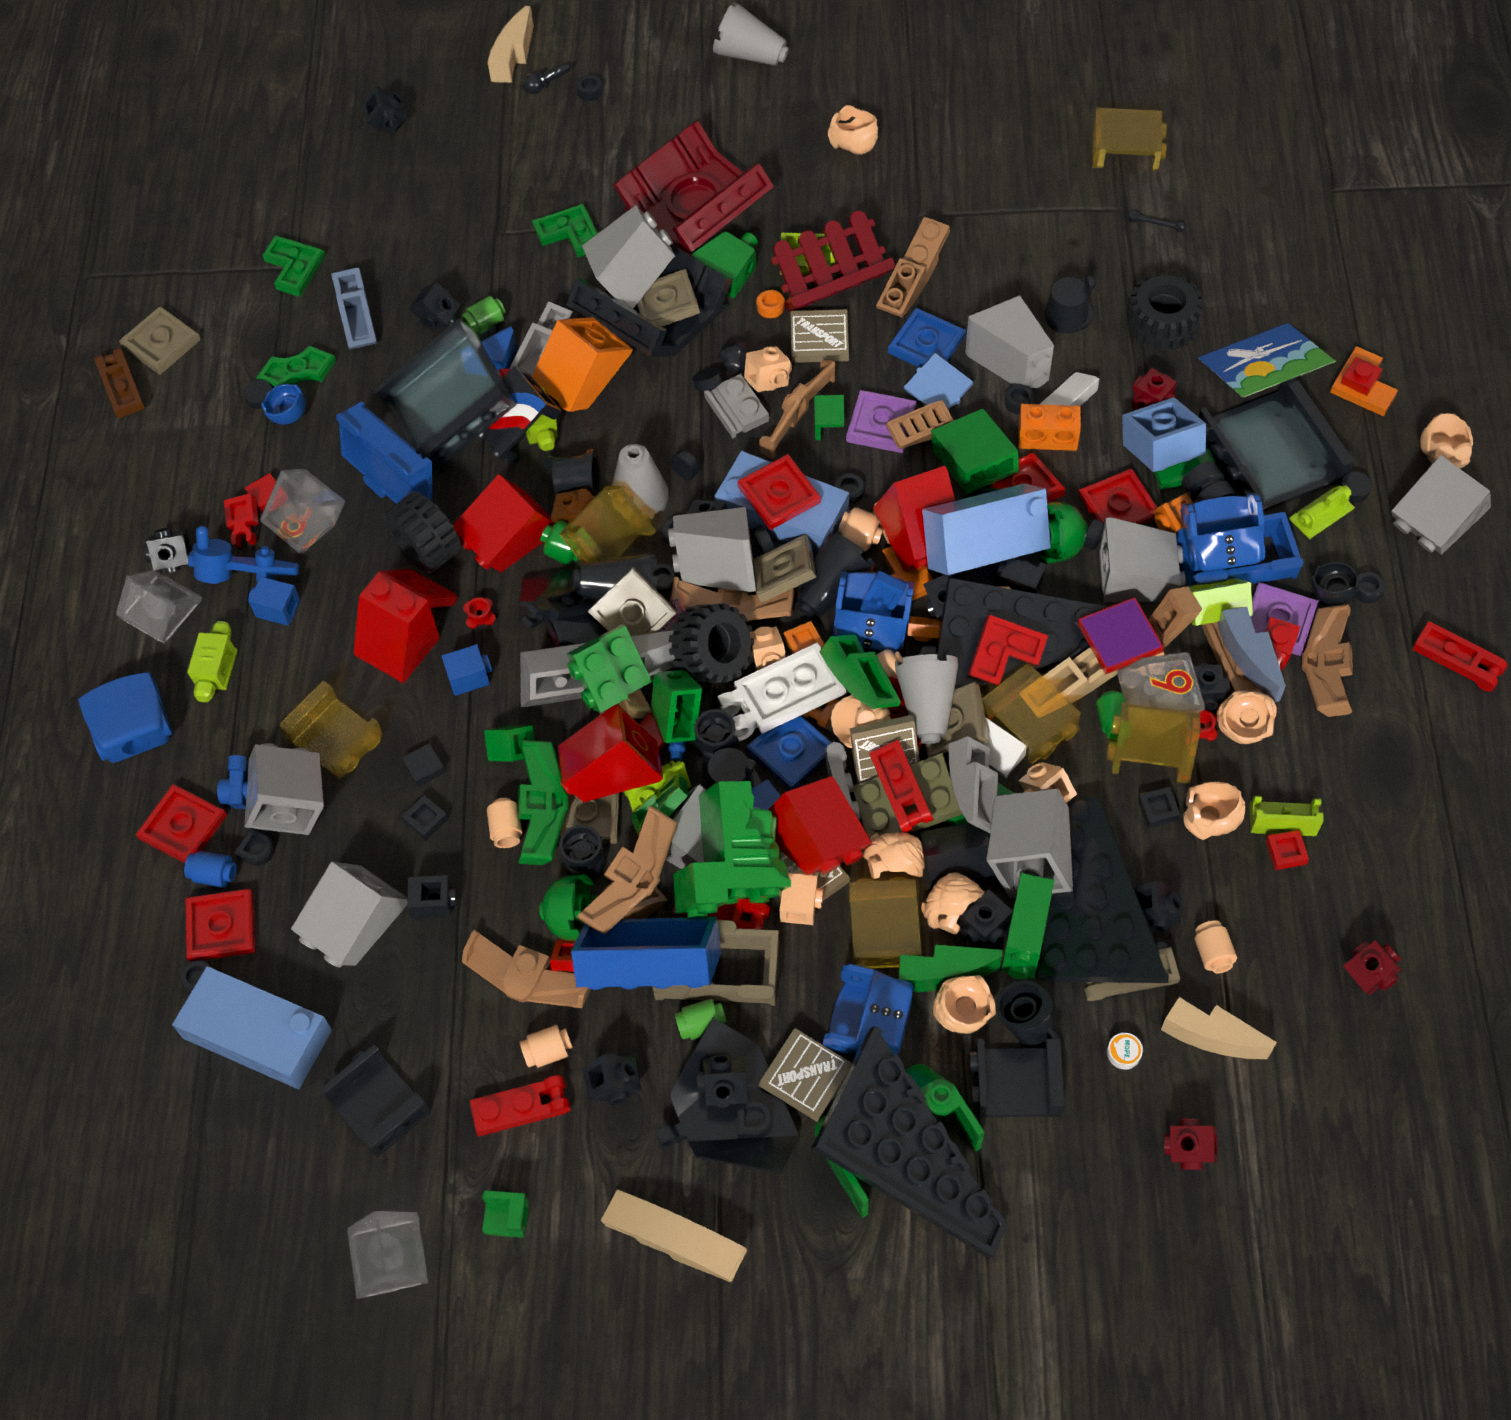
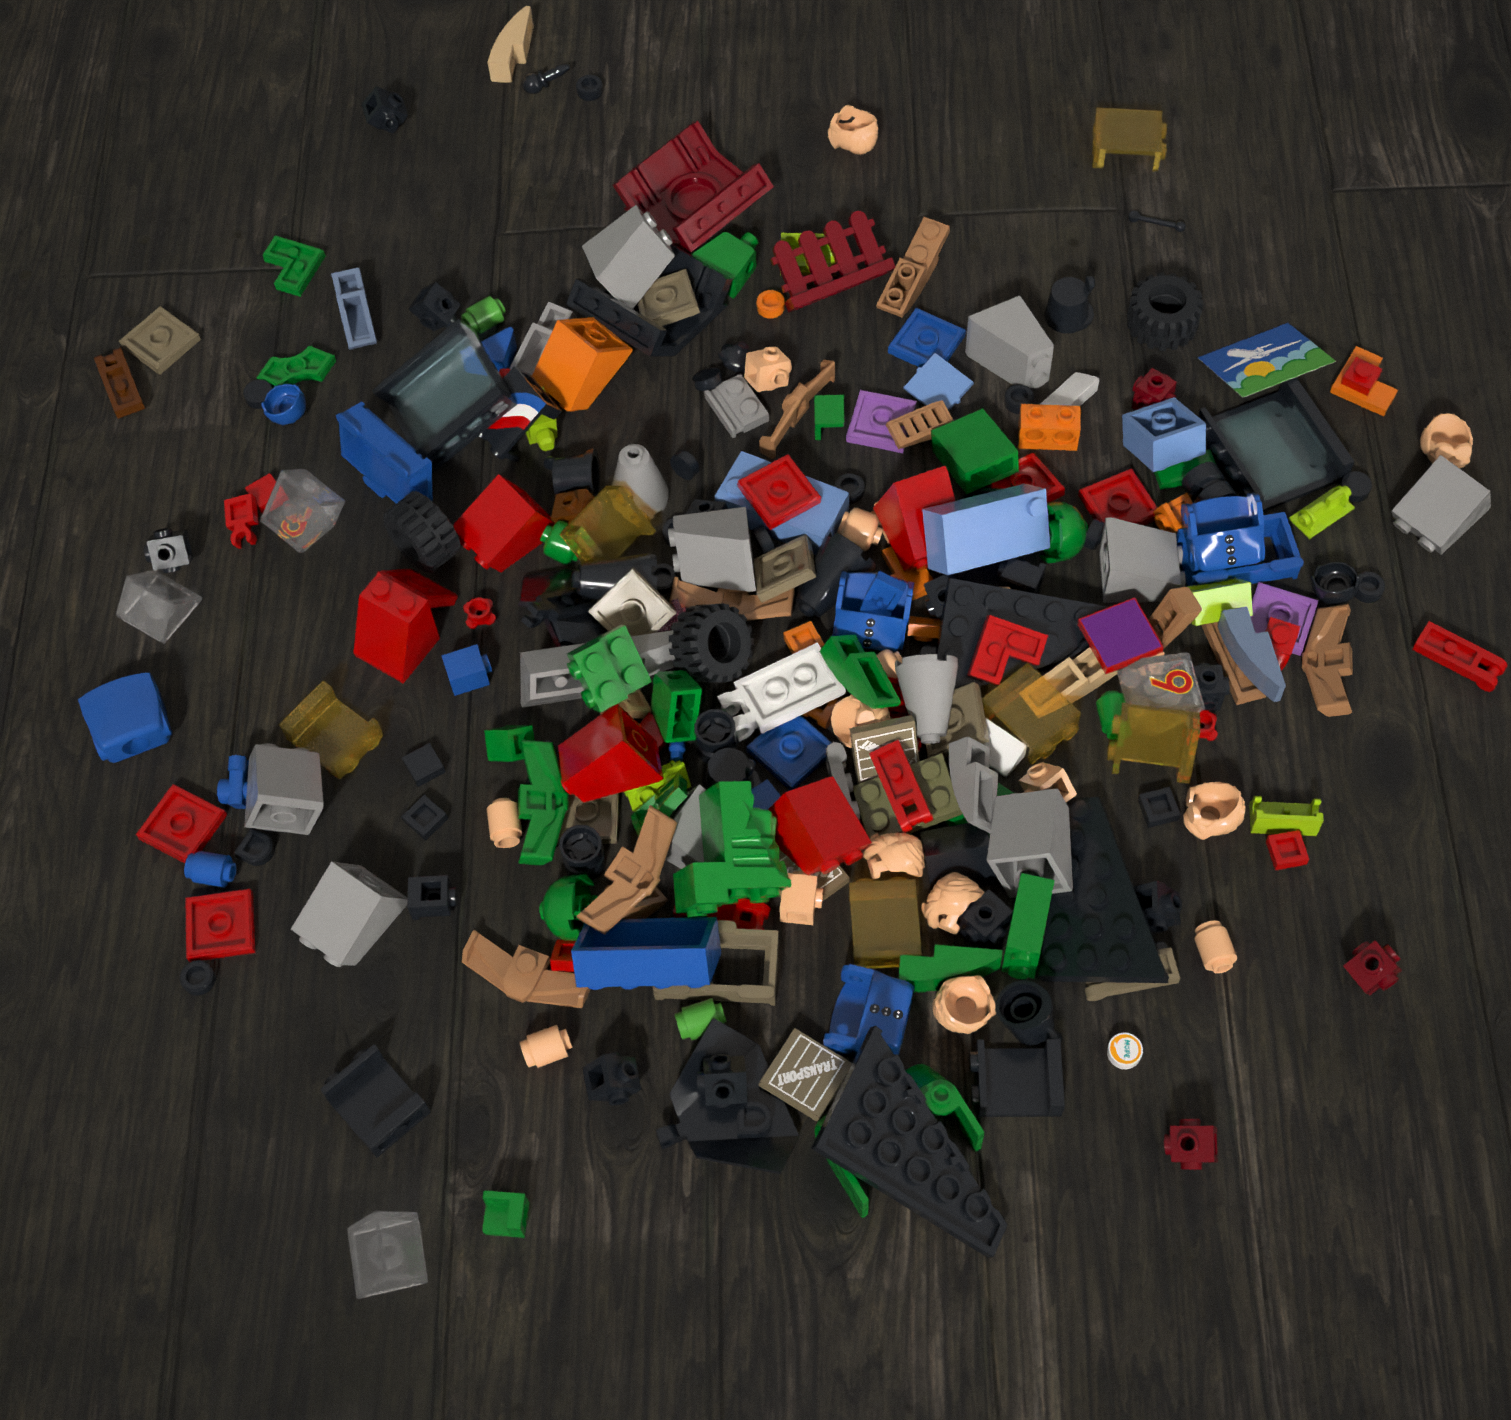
(212, 661): lime piece -> none
(214, 561): blue piece -> none
(252, 1027): medium blue brick -> none
(274, 601): blue brick -> none
(519, 1106): red plate -> none
(570, 224): green tile -> none
(674, 1235): tan slope -> none
(749, 38): light grey cone -> none
(767, 646): light nougat bracket -> none
(819, 336): dark tan tile -> none
(1216, 1032): tan slope -> none
(1247, 716): light nougat hair -> none

